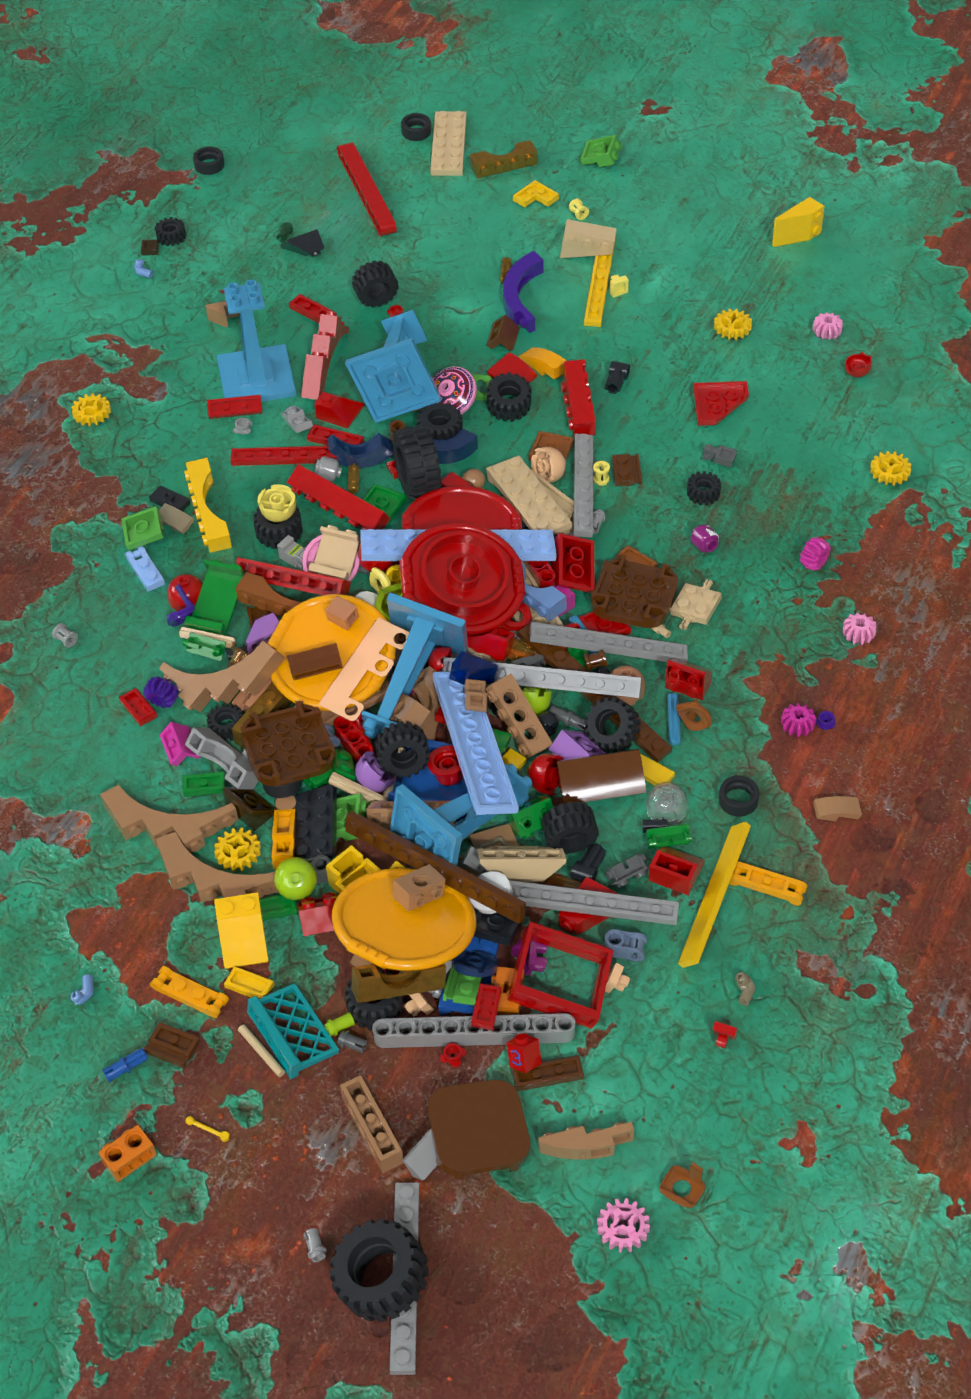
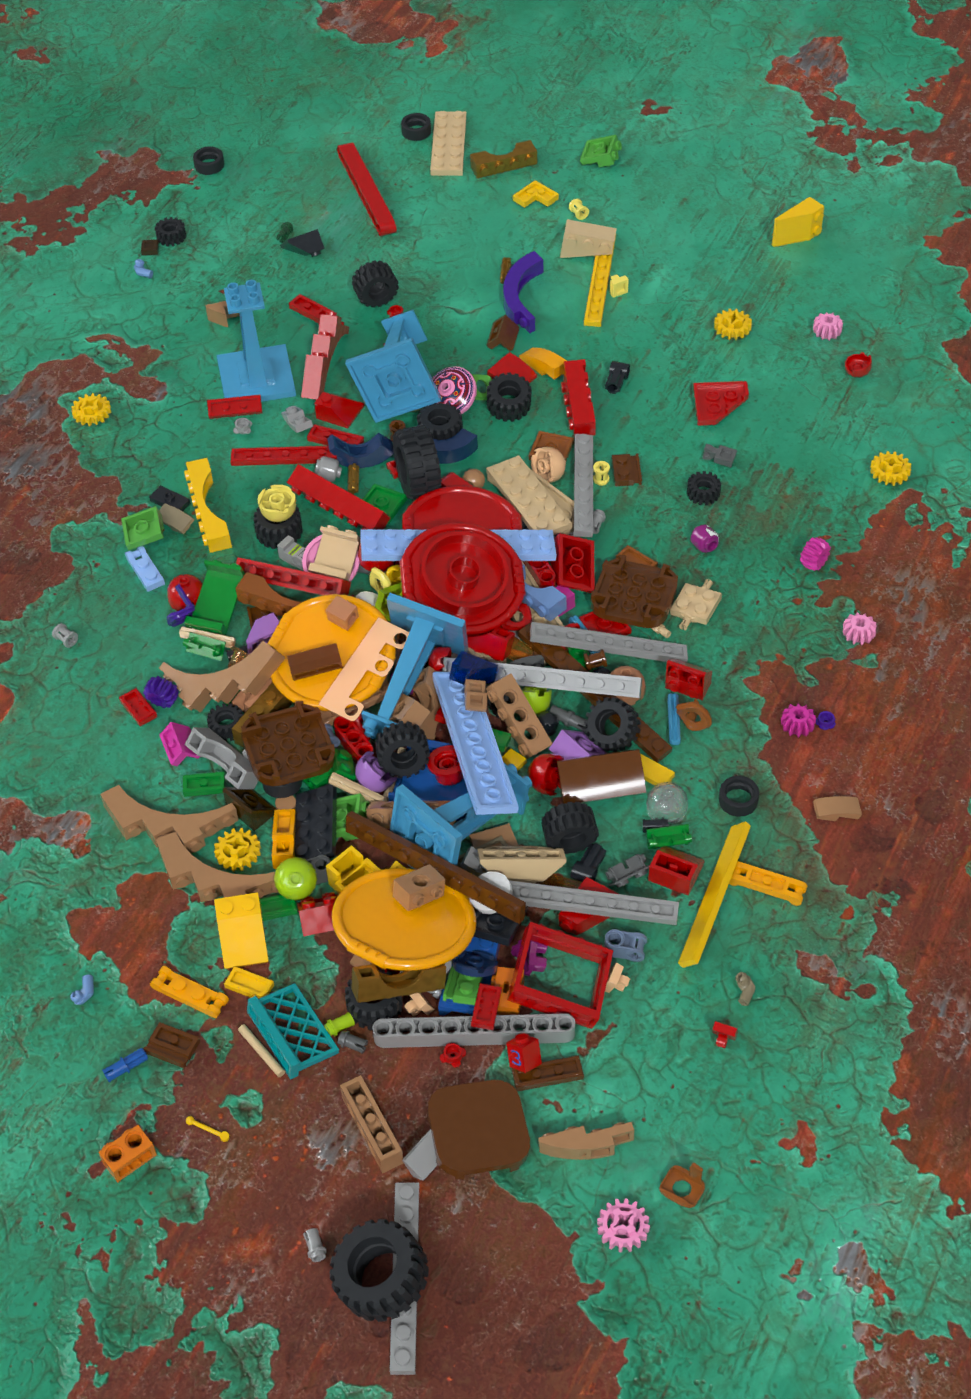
(529, 817): green brick -> none

